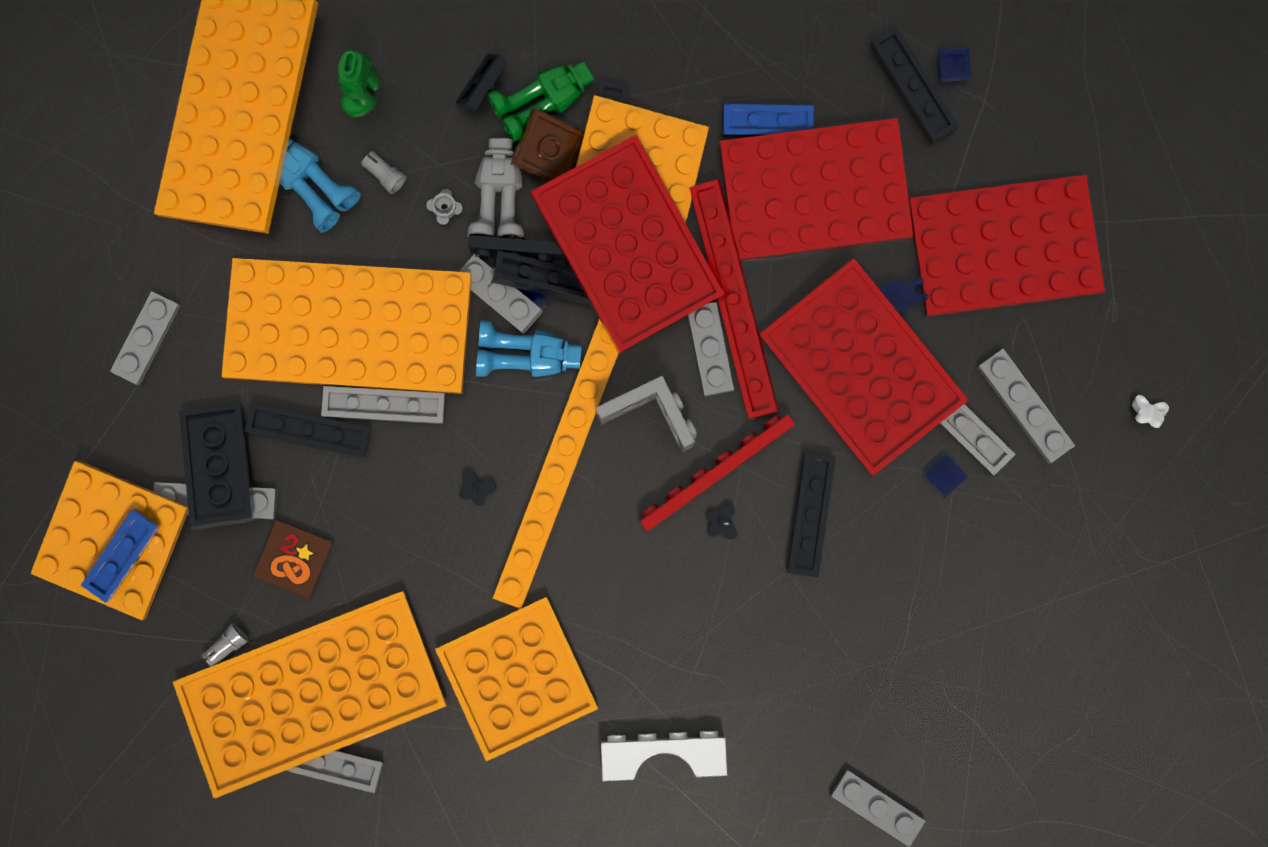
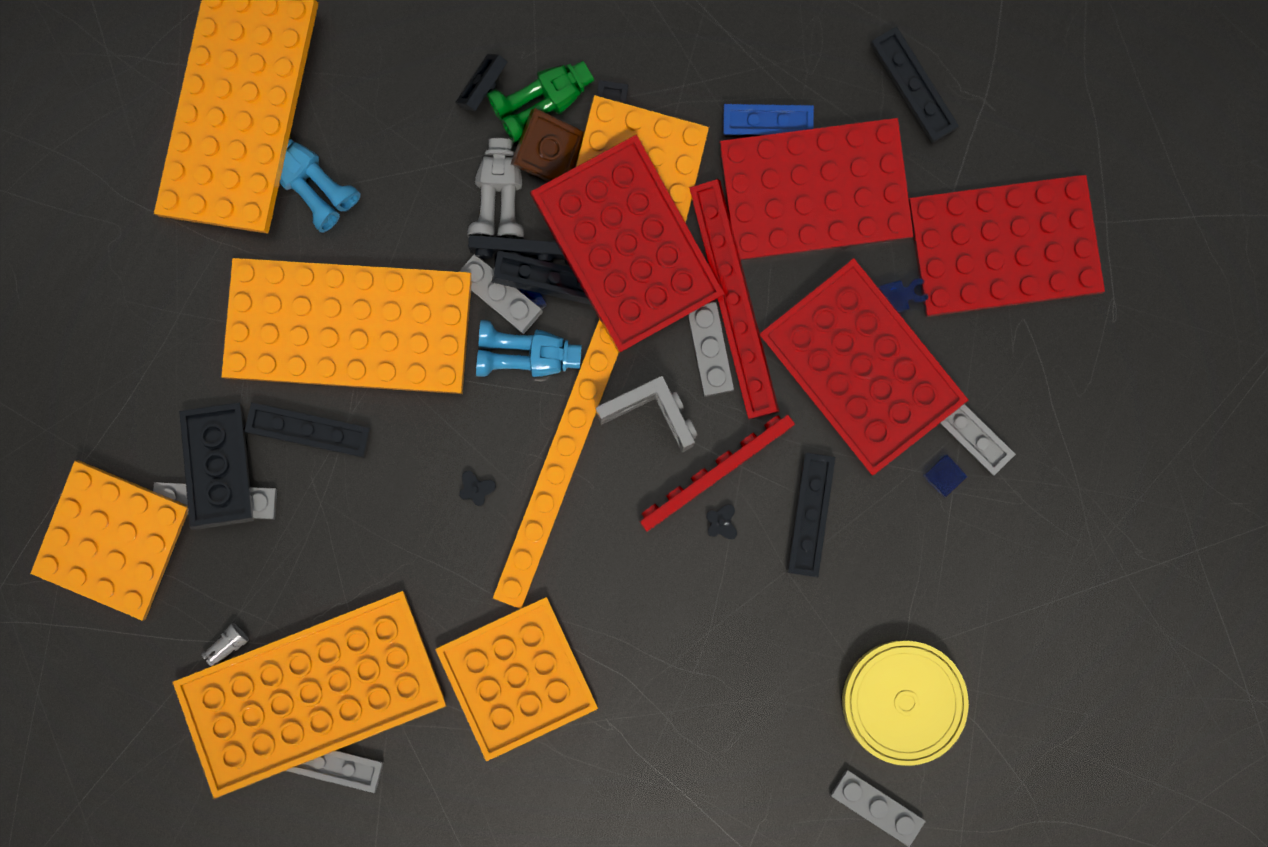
(120, 555): blue plate -> none
(145, 338): light grey plate -> none
(293, 559): reddish brown tile -> none
(355, 81): green piece -> none
(383, 405): light grey plate -> none
(389, 176): light grey pin -> none
(435, 206): light grey plate -> none
(703, 753): white arch -> none
(905, 702): none -> light yellow brick
(954, 64): clear blue plate -> none
(1026, 406): light grey plate -> none
(1149, 413): white piece -> none

